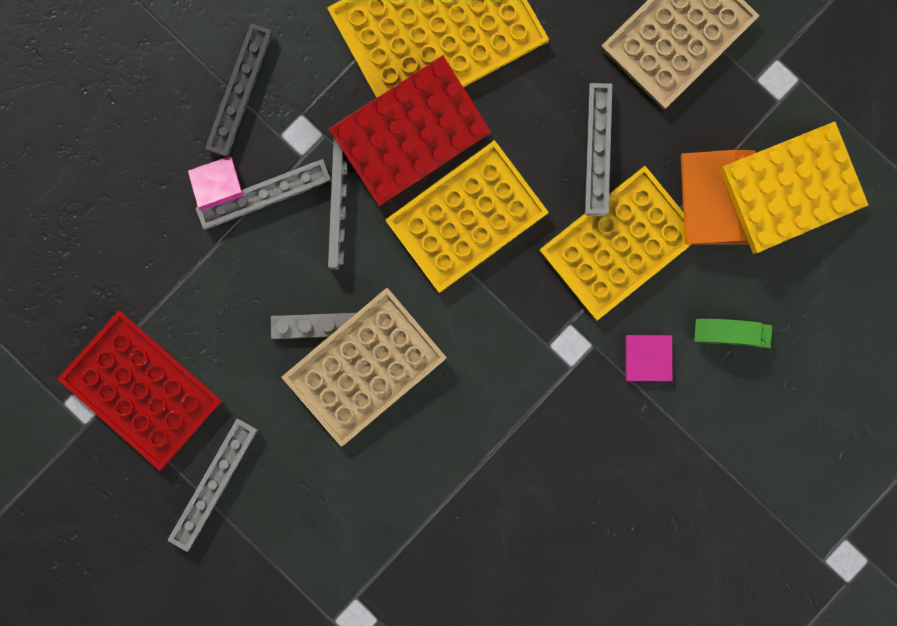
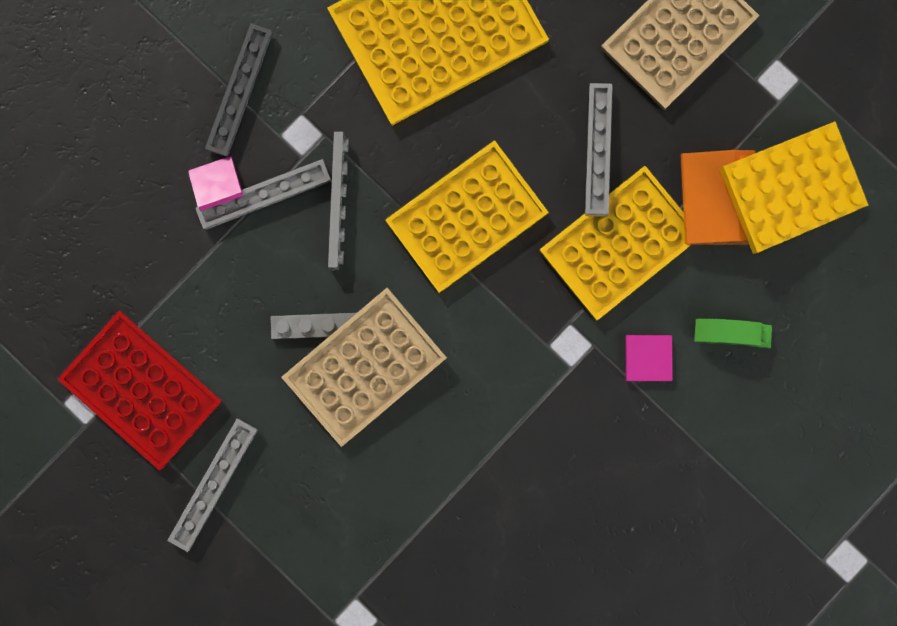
(410, 130): red plate -> none

